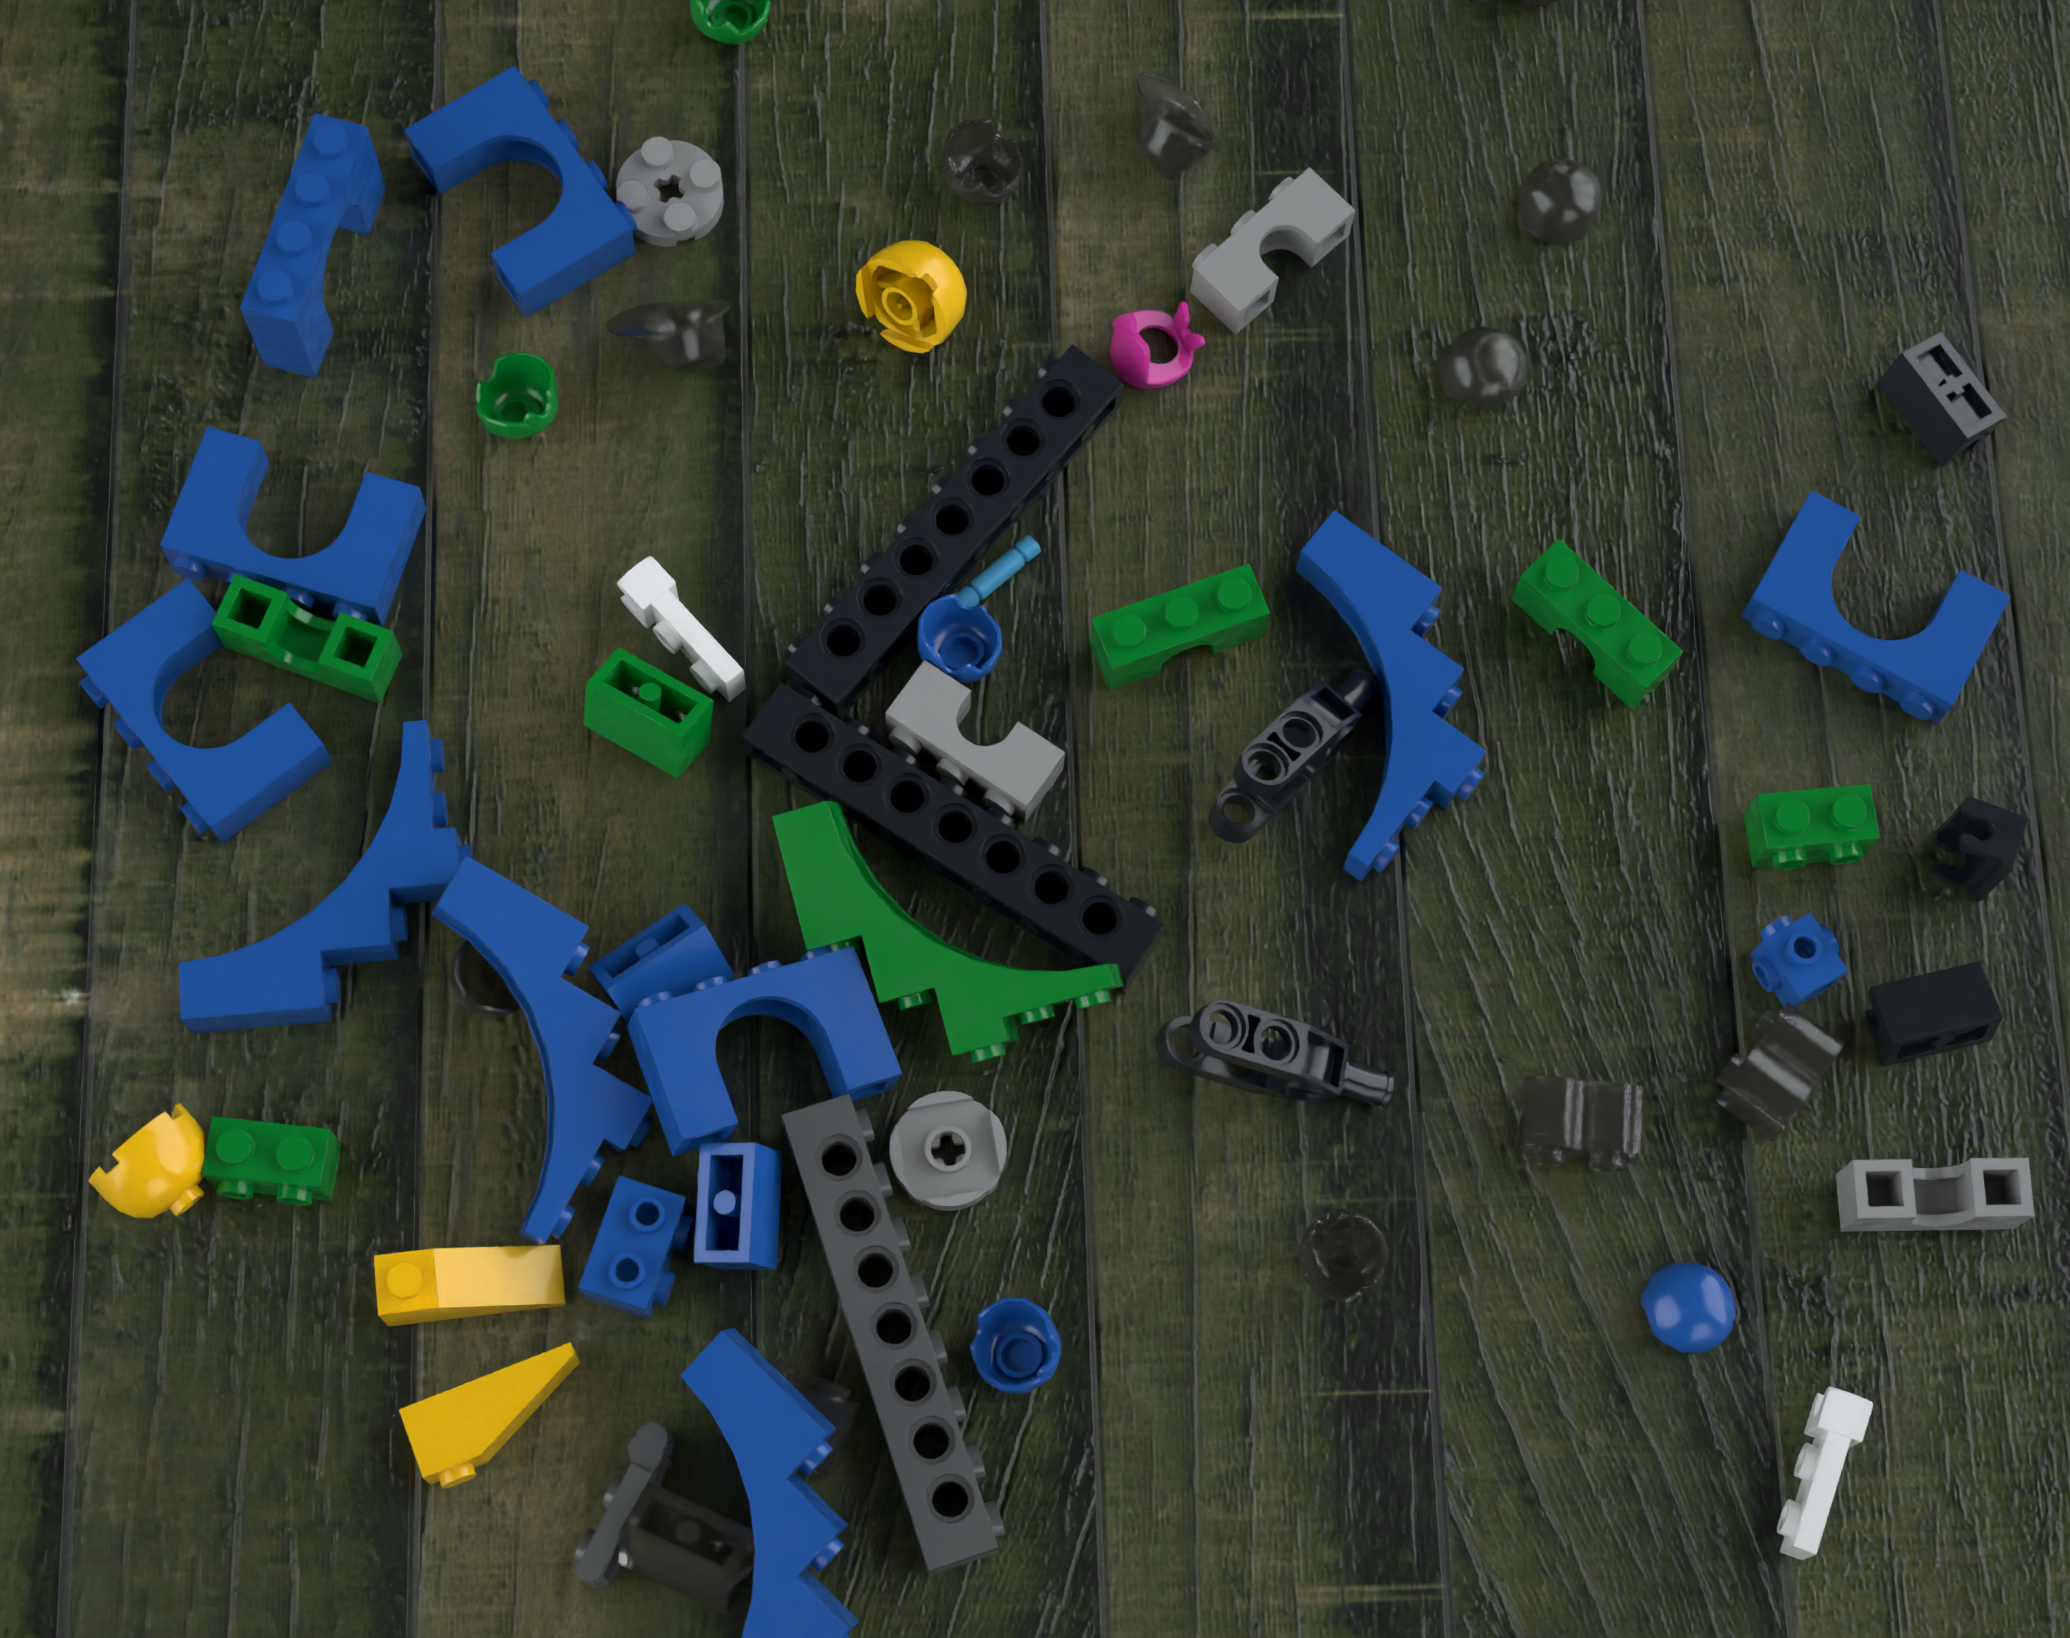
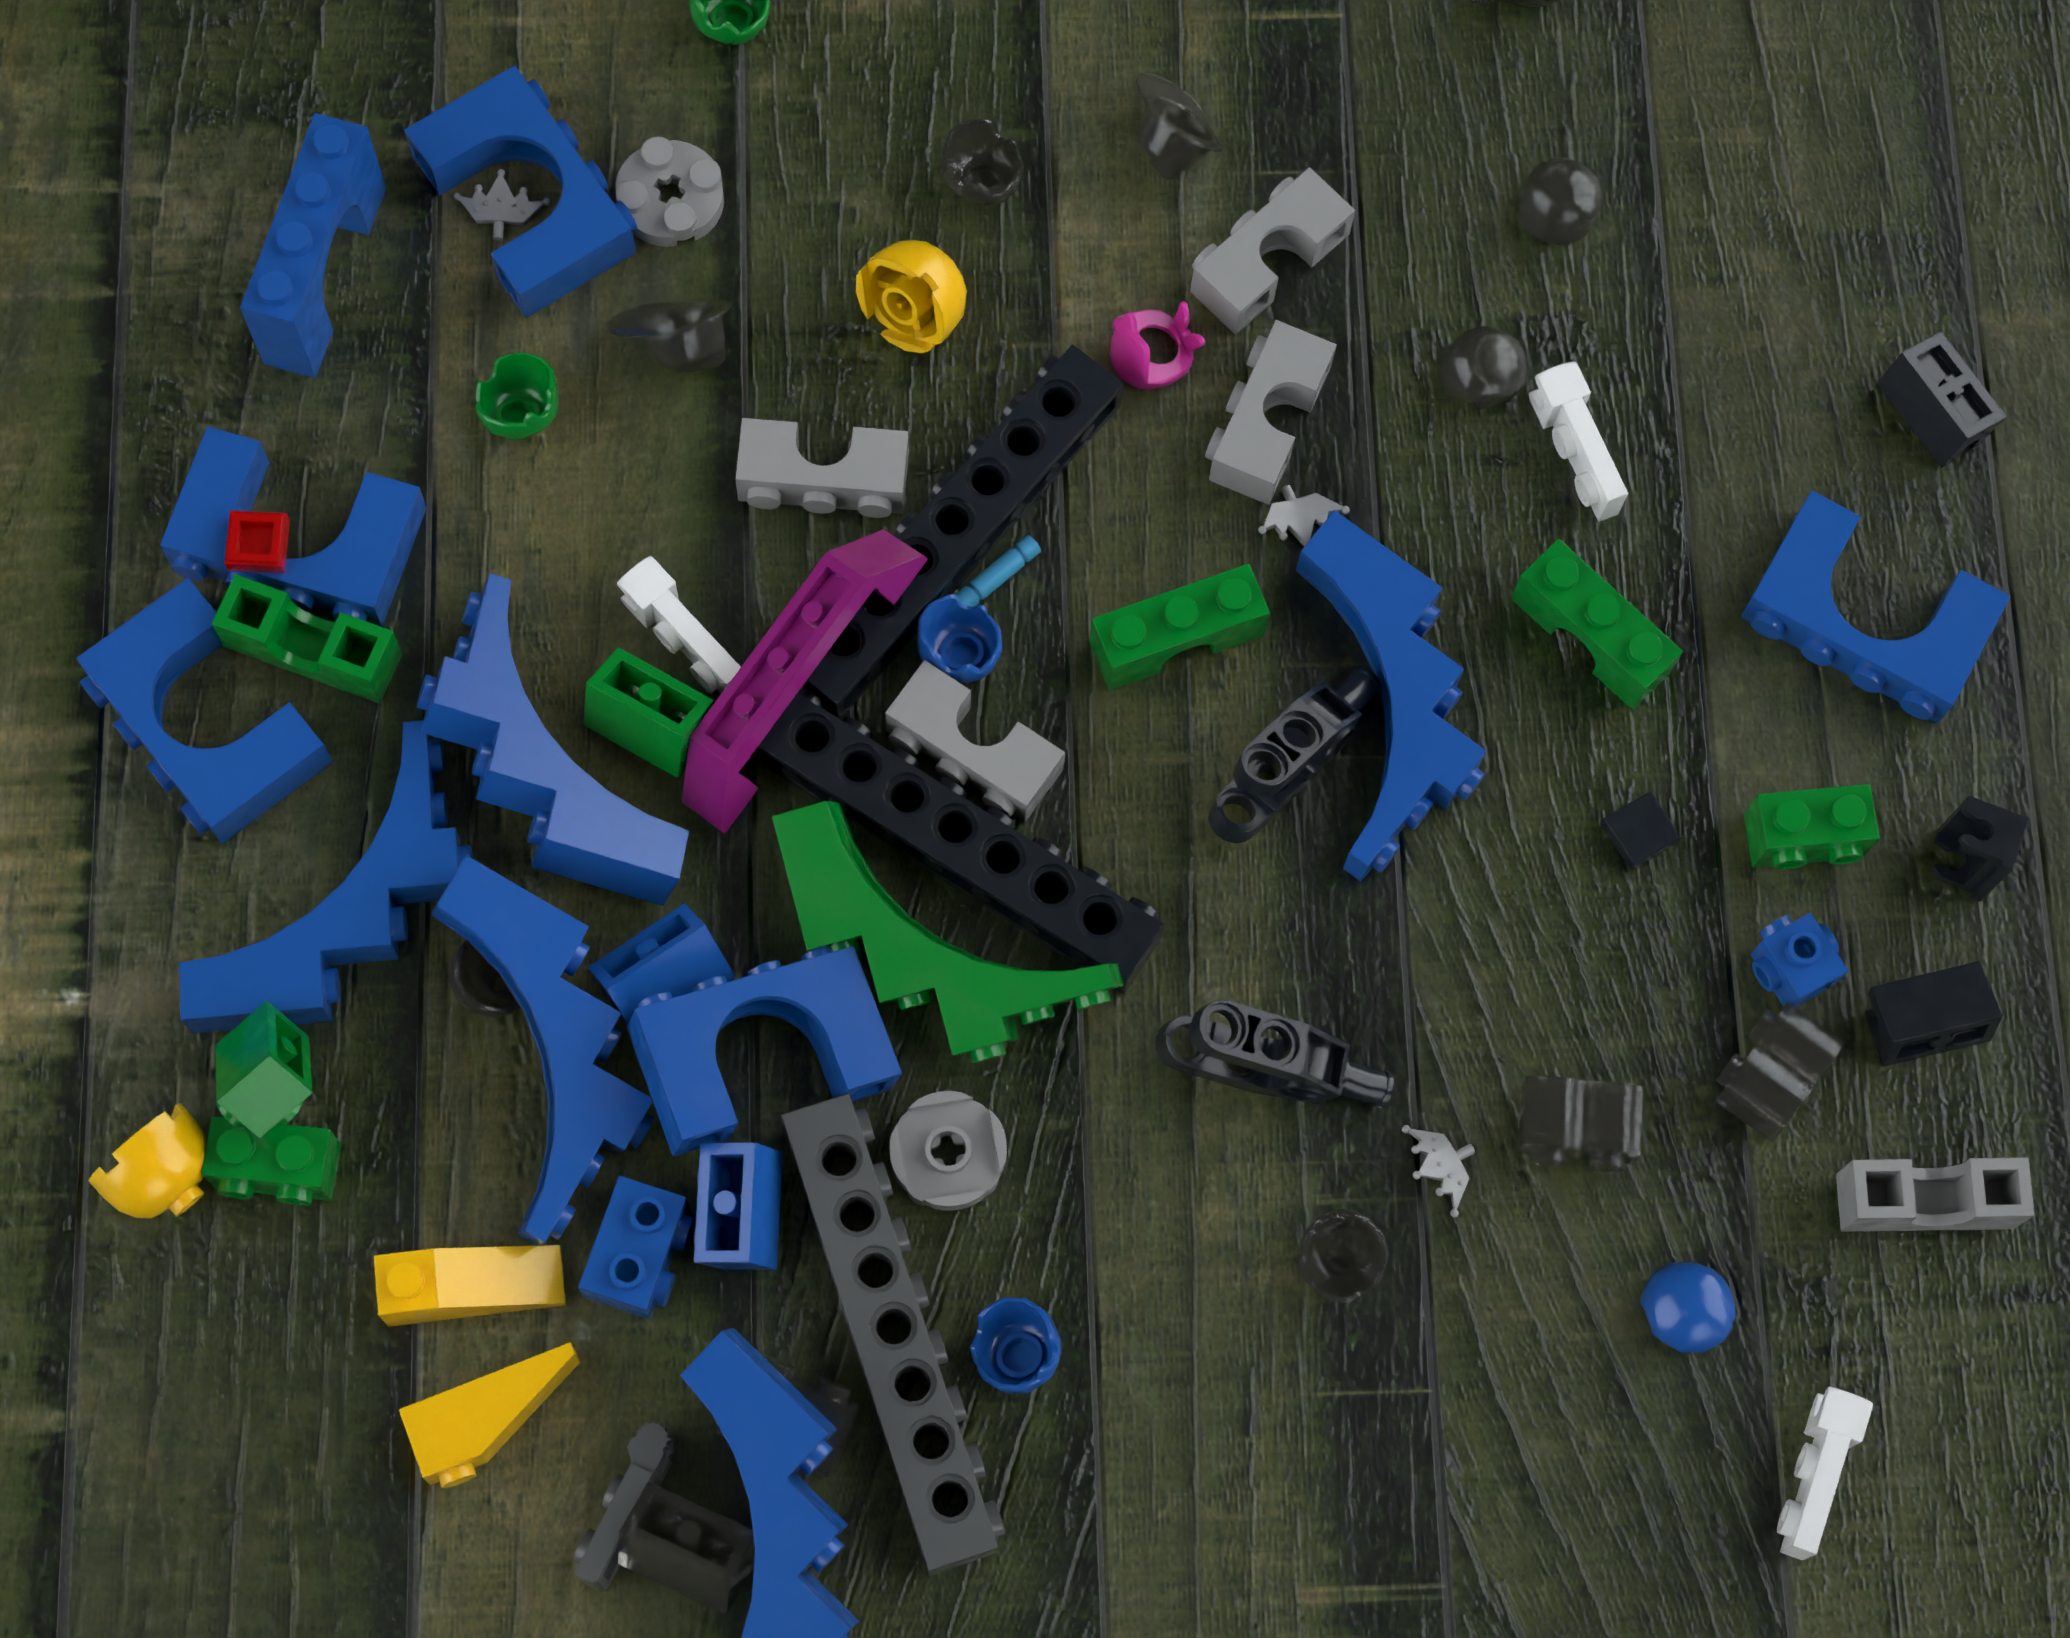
(257, 541): none -> red tile
(263, 1071): none -> green brick
(500, 206): none -> light grey piece
(576, 821): none -> blue arch
(783, 665): none -> magenta slope
(865, 480): none -> light grey arch
(1286, 371): none -> light grey arch
(1299, 514): none -> light grey piece
(1442, 1164): none -> light grey piece
(1562, 404): none -> white plate
(1640, 830): none -> black tile

